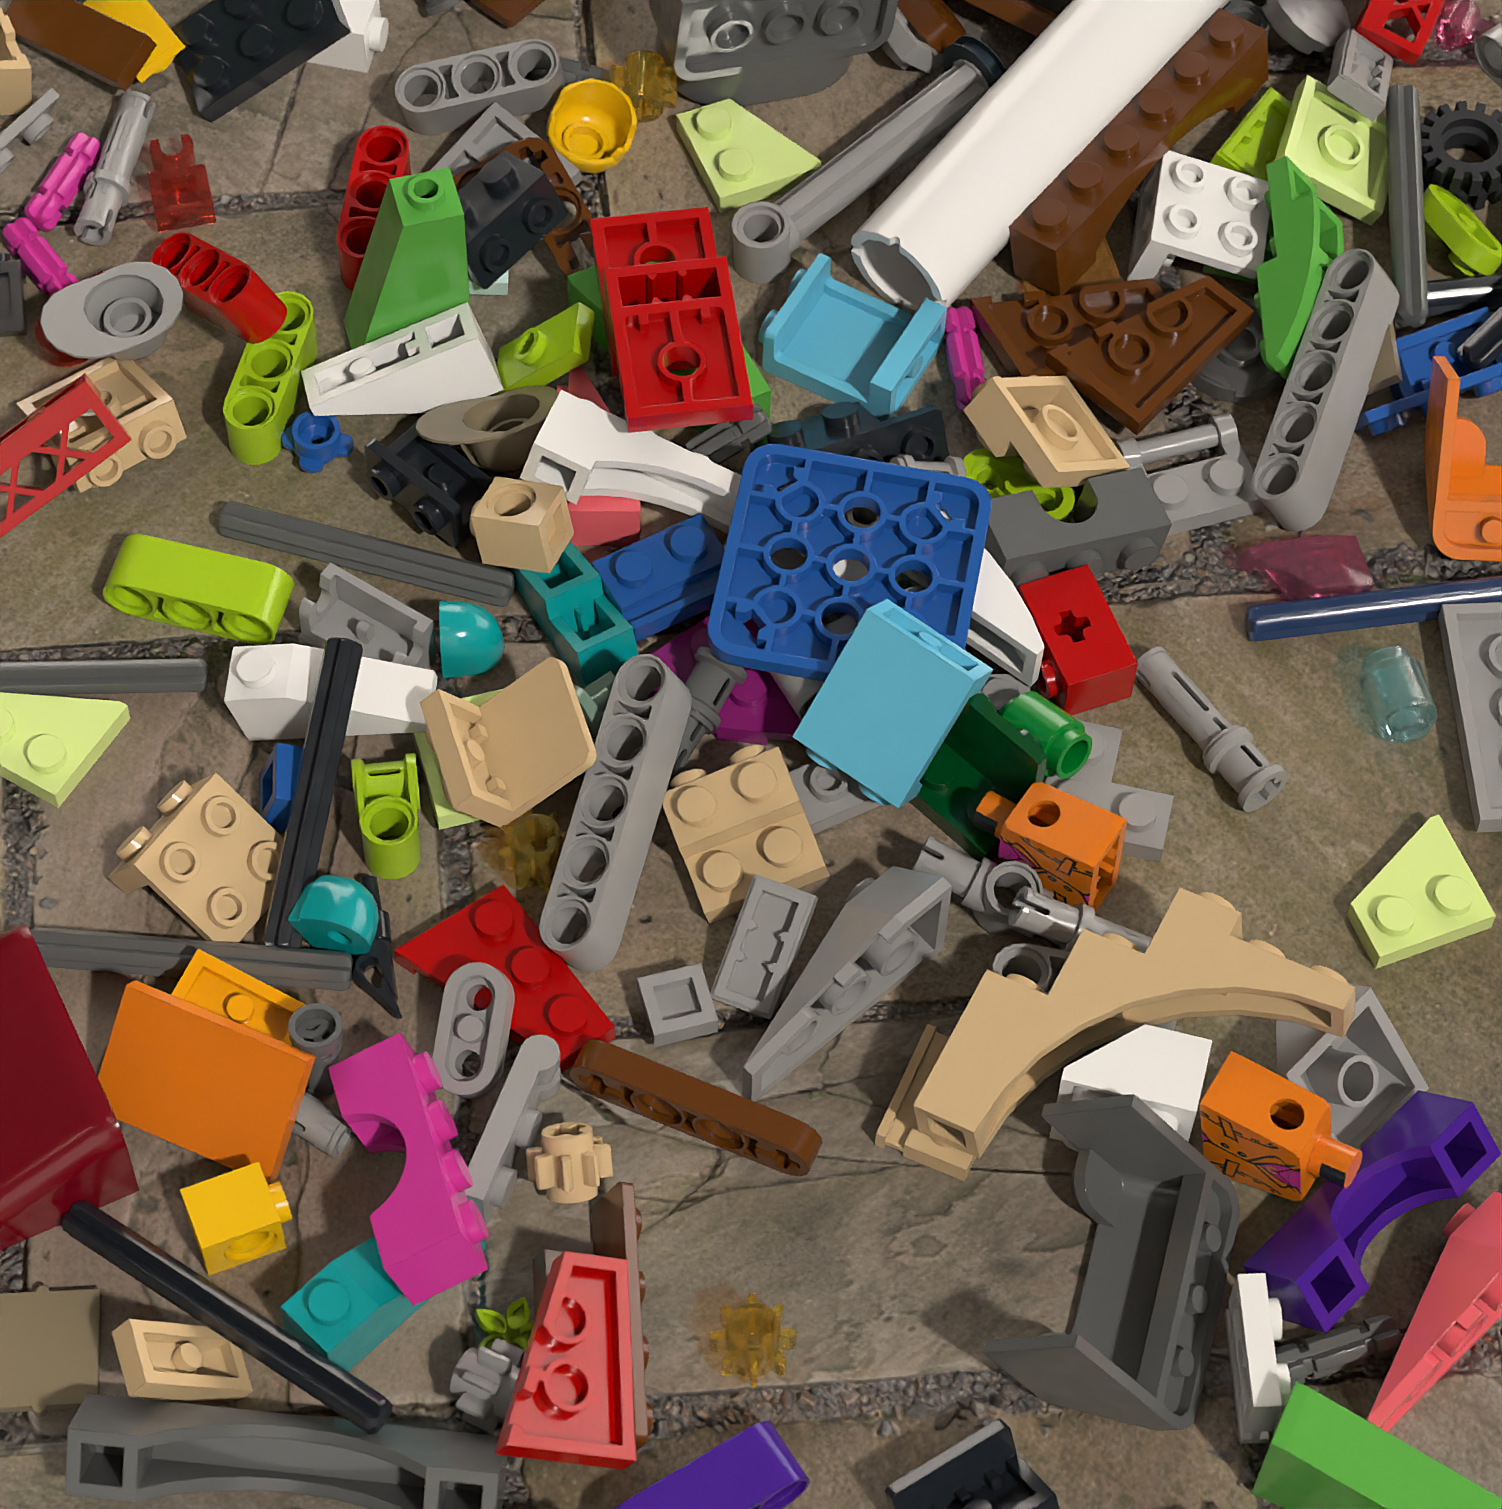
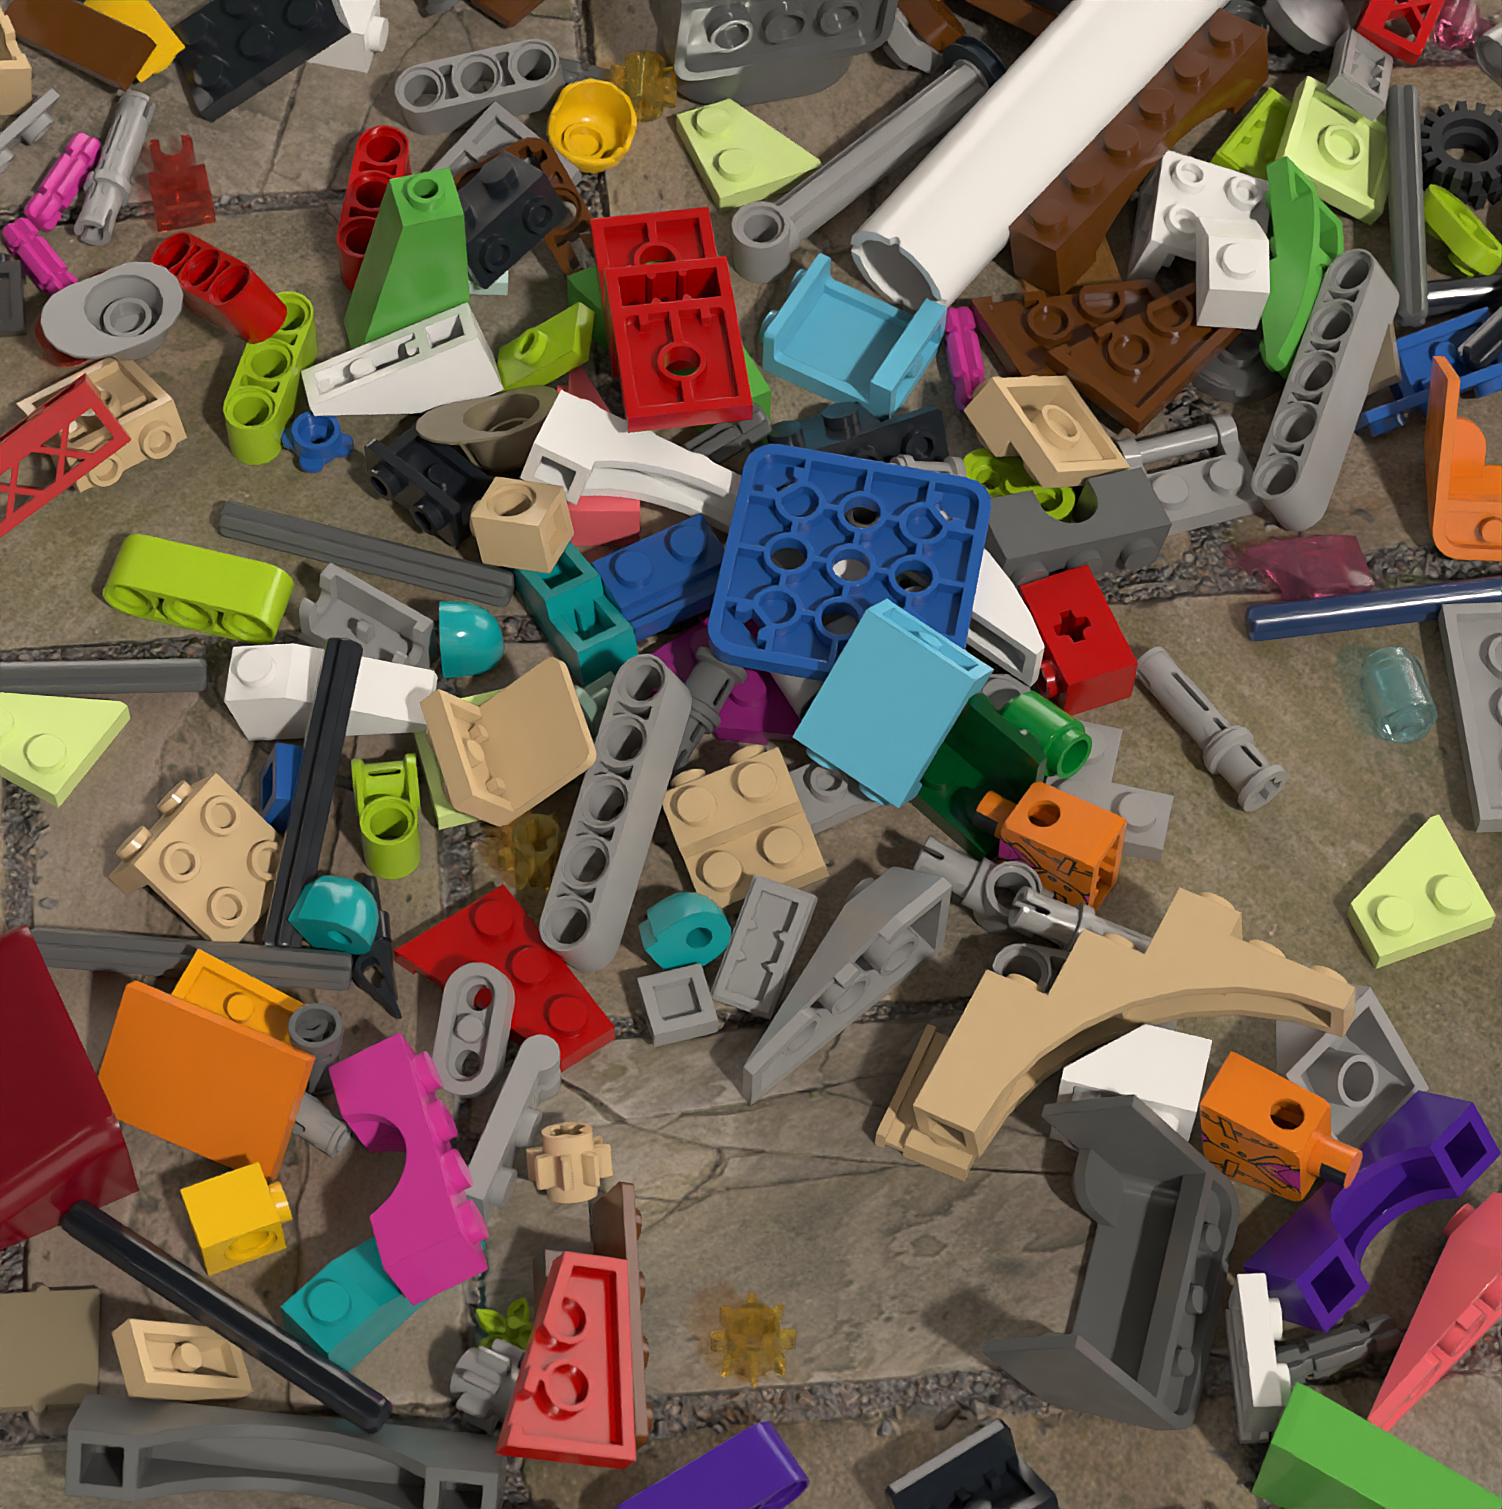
(685, 931): none -> teal piece
(696, 1108): reddish brown beam -> none
(1231, 272): none -> white slope

